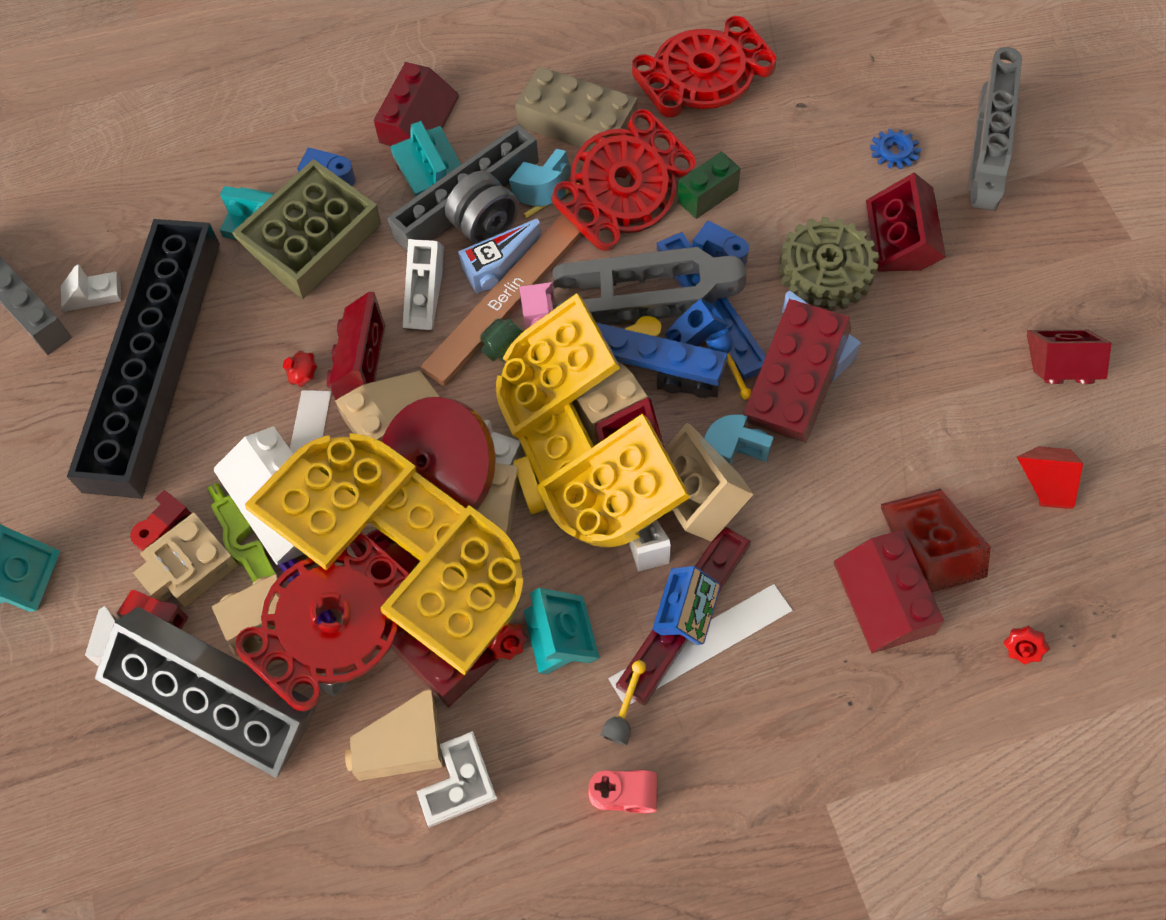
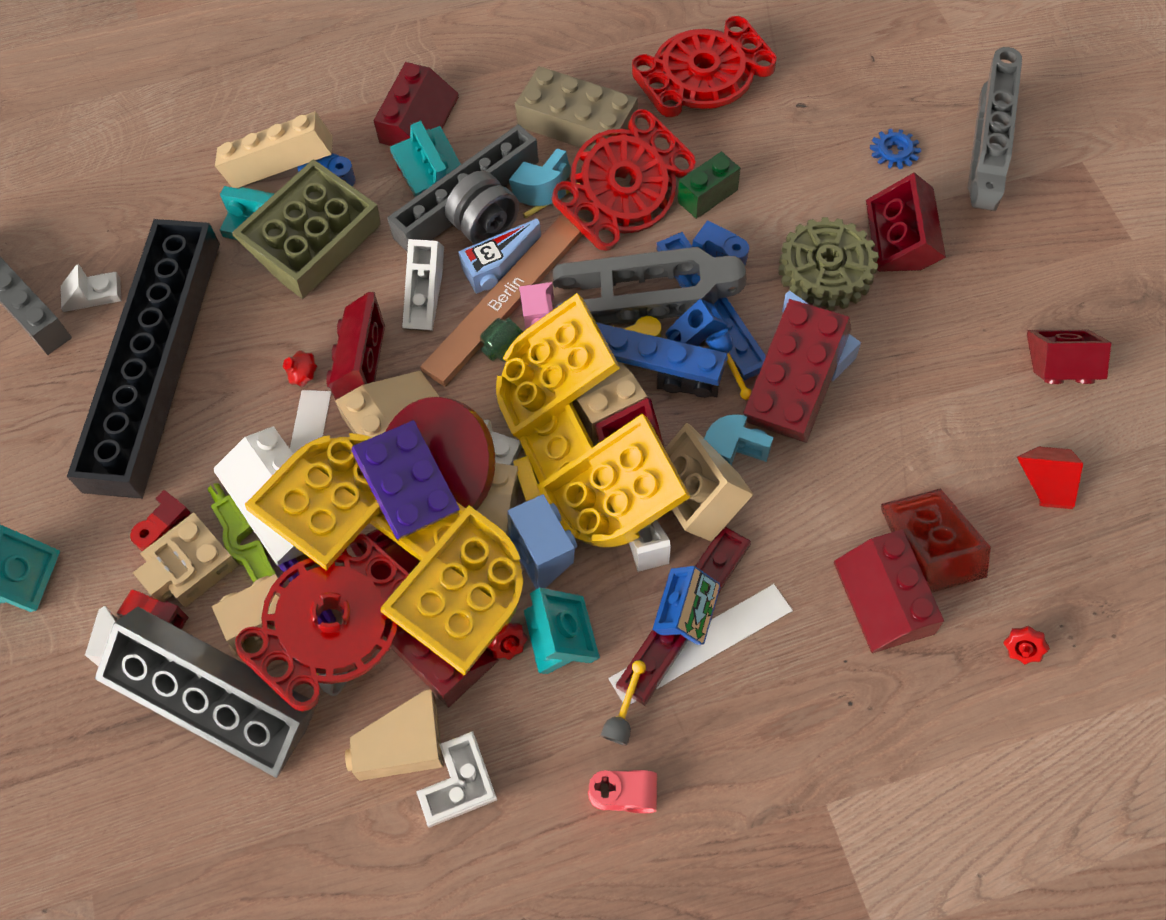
(274, 150): none -> tan brick
(405, 479): none -> dark purple plate
(541, 540): none -> medium blue slope

